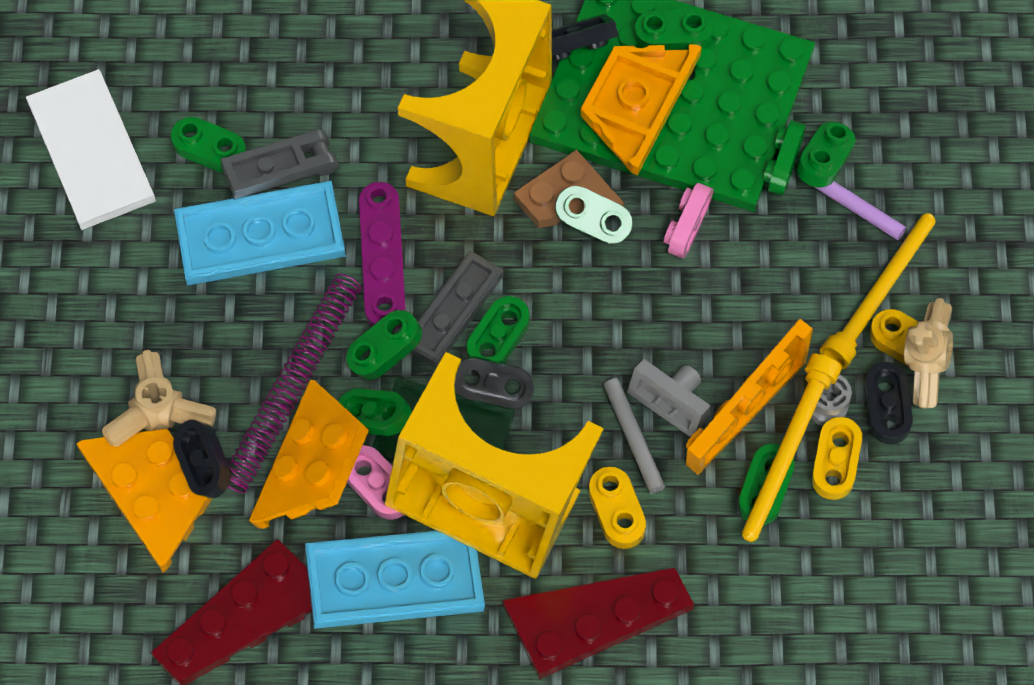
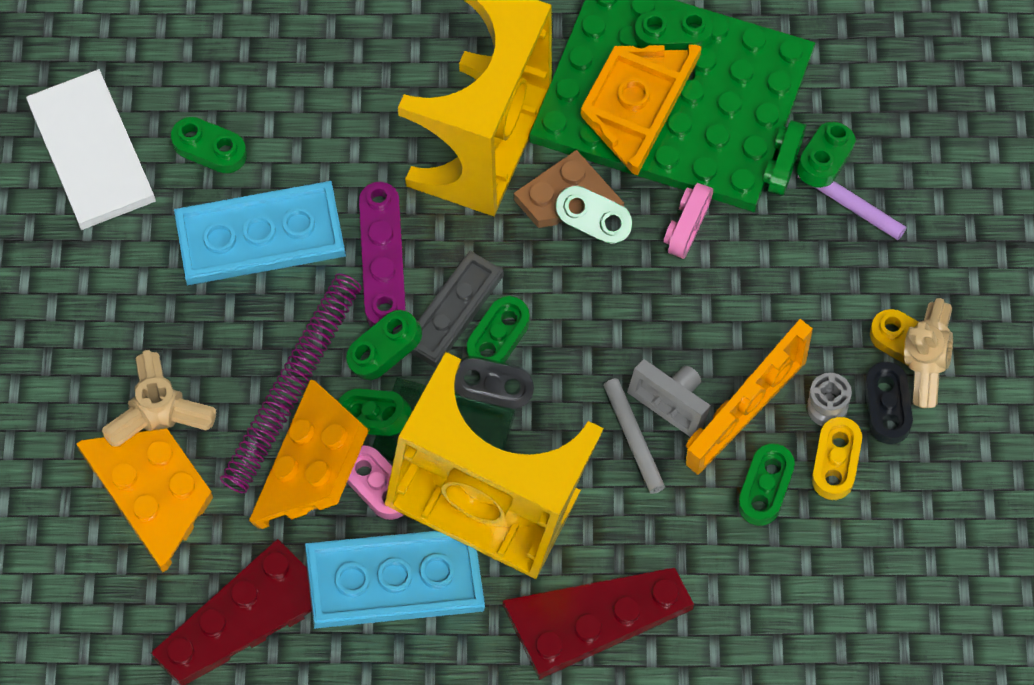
(202, 466): black plate -> none
(279, 163): dark grey plate -> none
(588, 33): black plate -> none
(616, 505): yellow plate -> none
(820, 374): yellow piece -> none
(843, 344): yellow piece -> none

